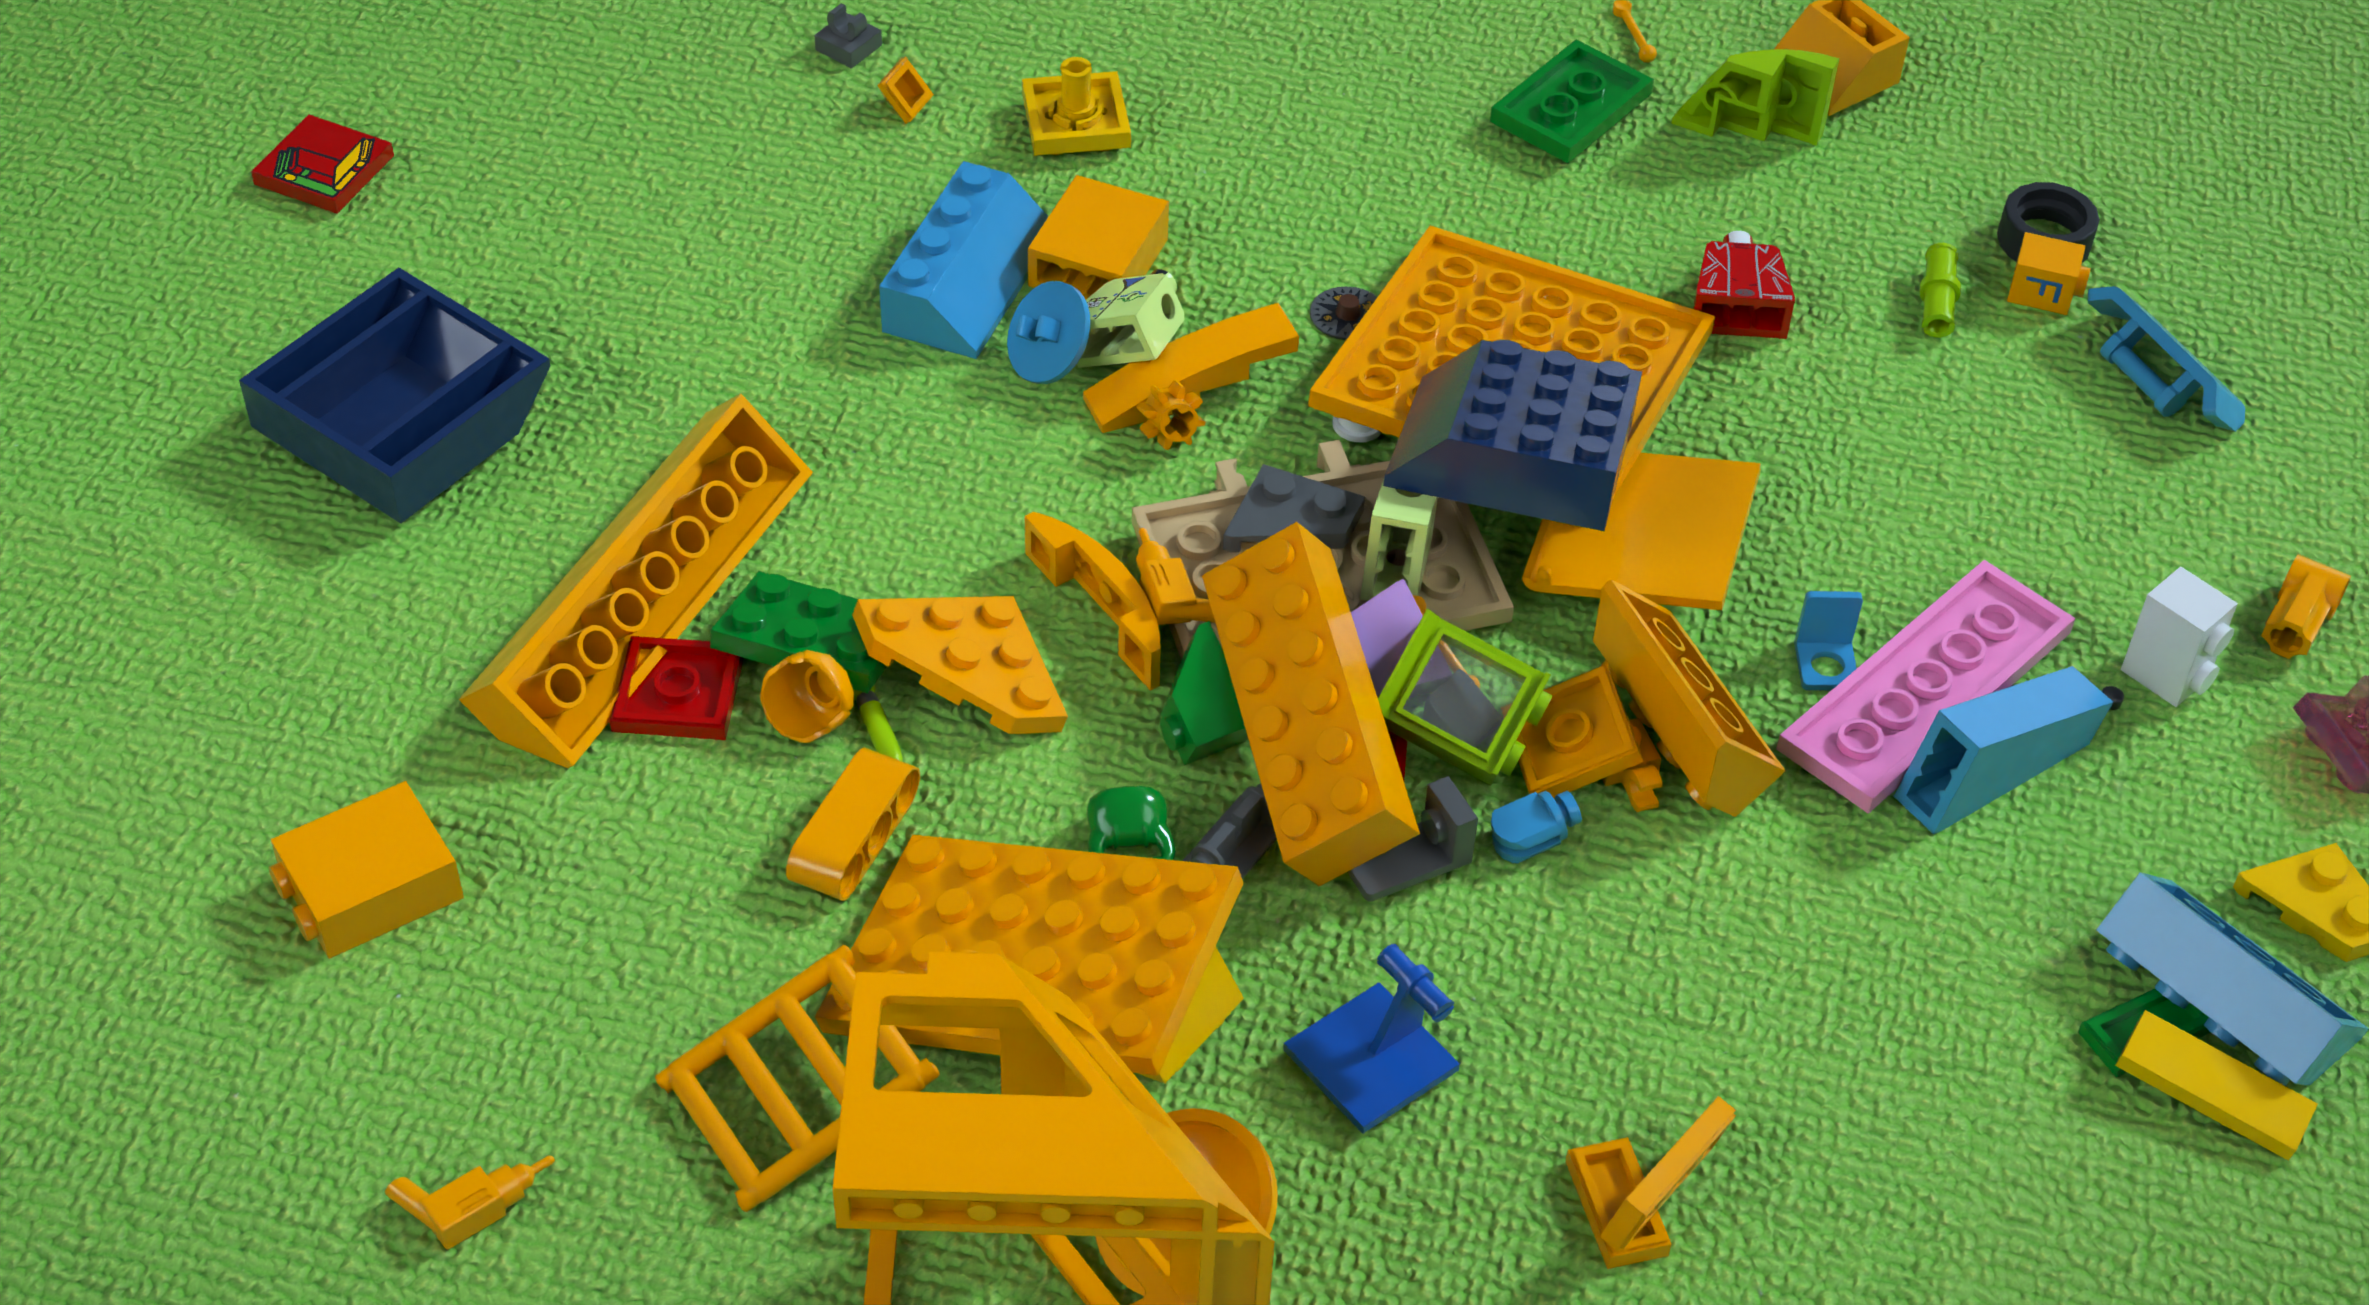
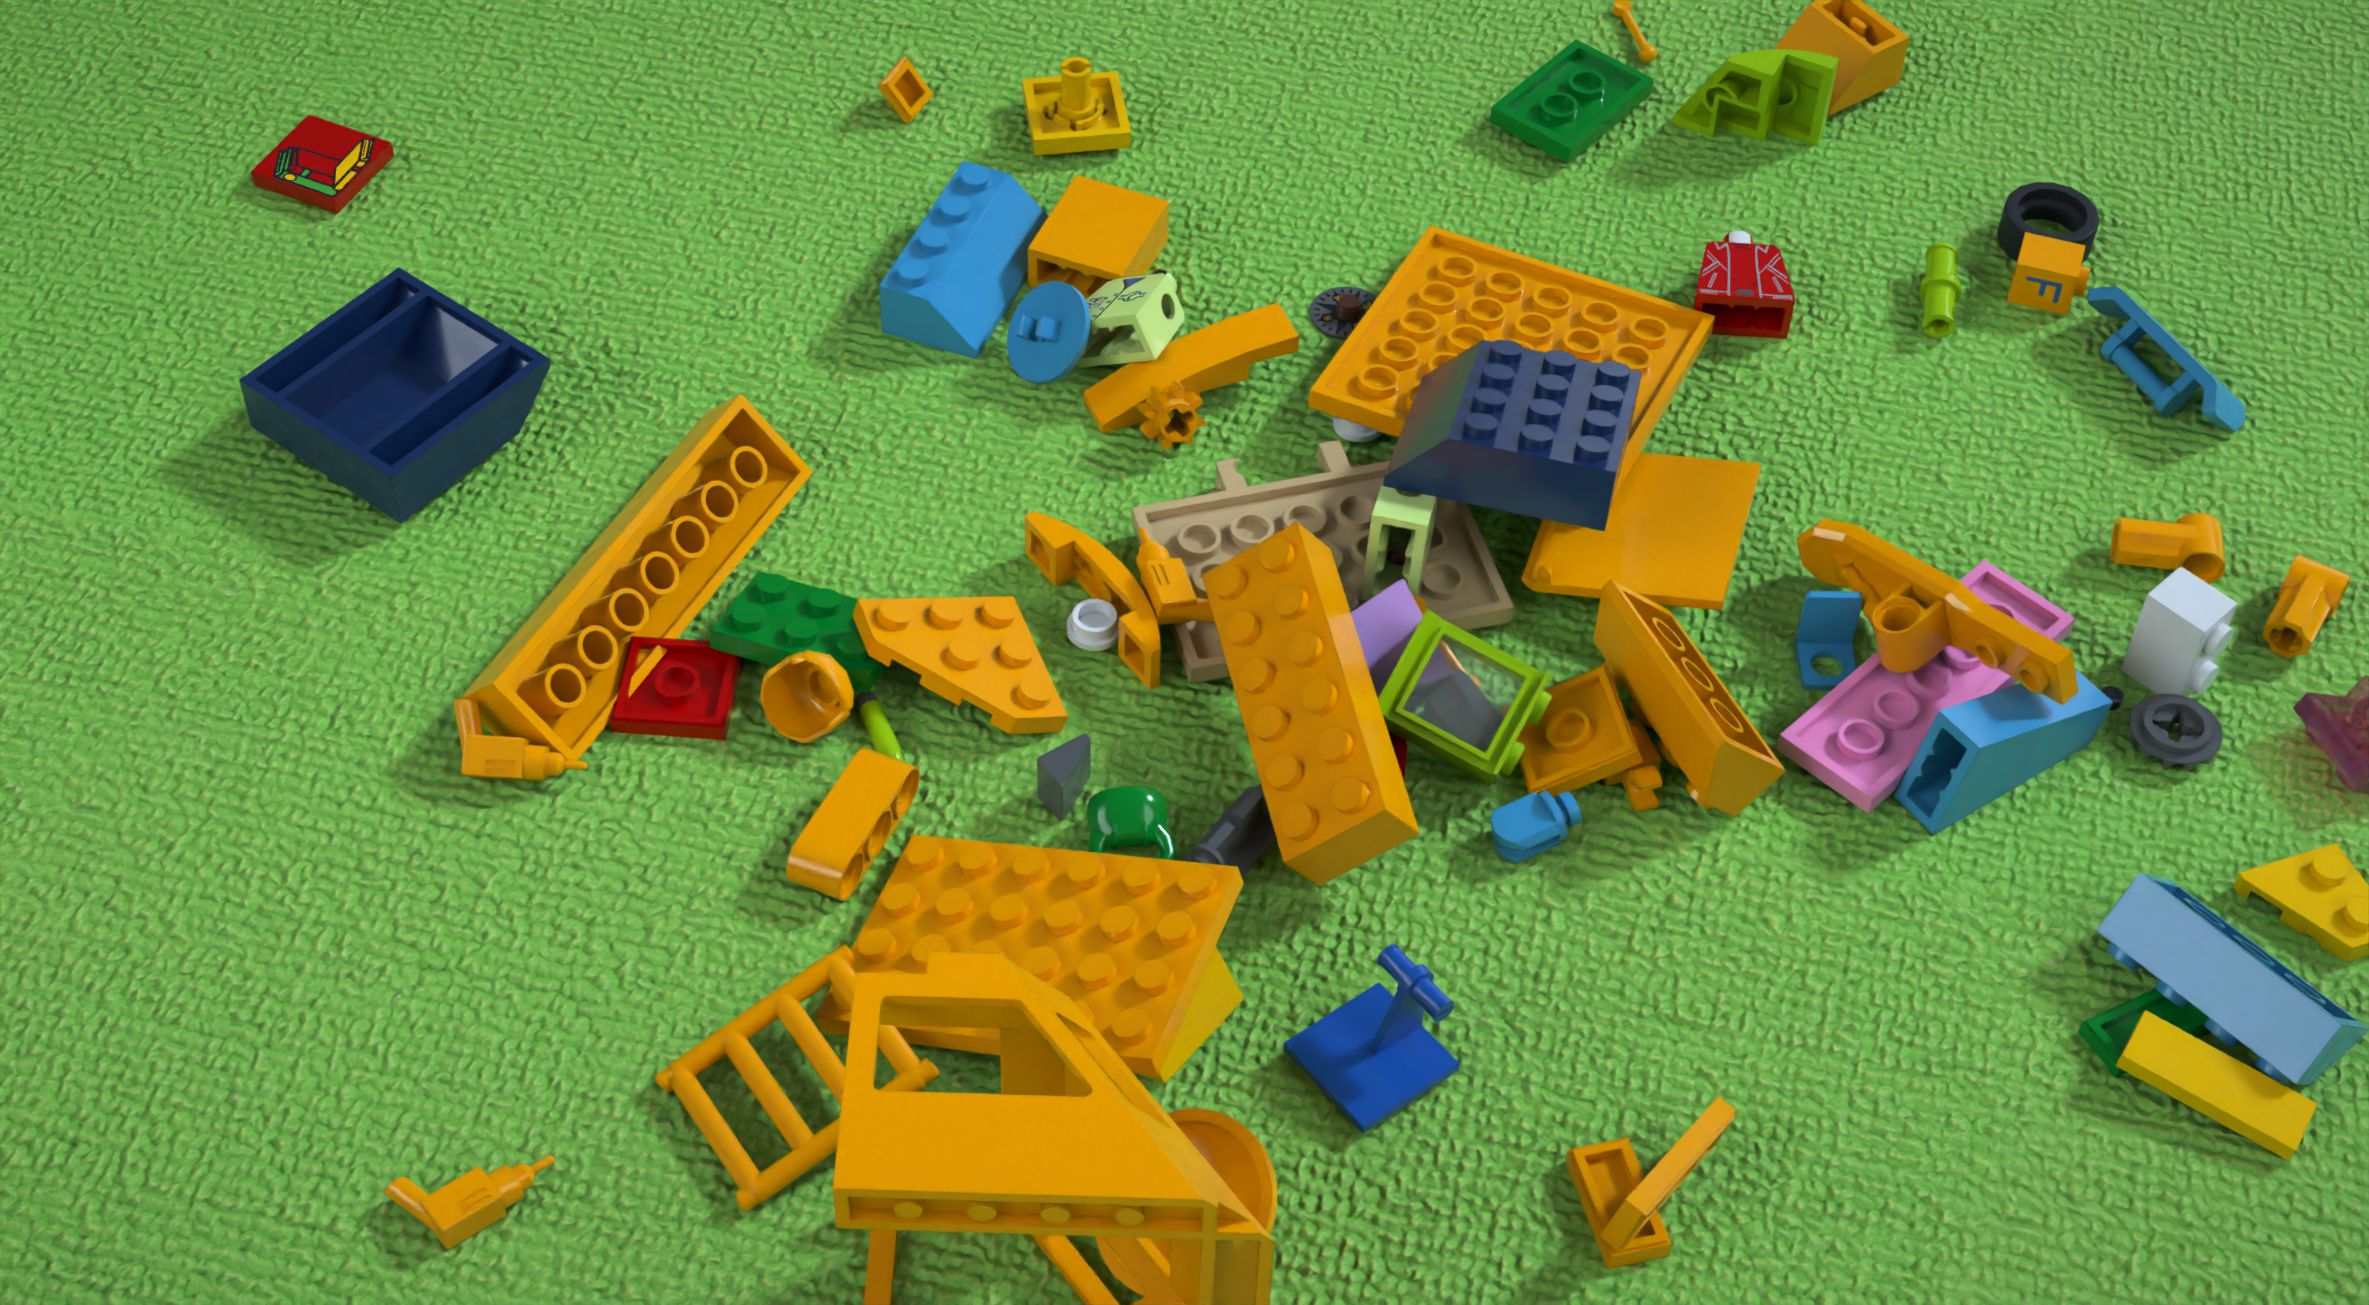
(365, 870): light orange brick -> none
(504, 756): none -> light orange piece
(847, 37): dark grey tile -> none
(1064, 774): none -> dark grey slope
(1093, 625): none -> white plate
(1202, 705): green slope -> none
(1286, 498): dark grey wing -> none
(1443, 845): dark grey bracket -> none
(1924, 610): none -> light orange piece
(2190, 542): none -> light orange piece
(2198, 728): none -> dark grey gear

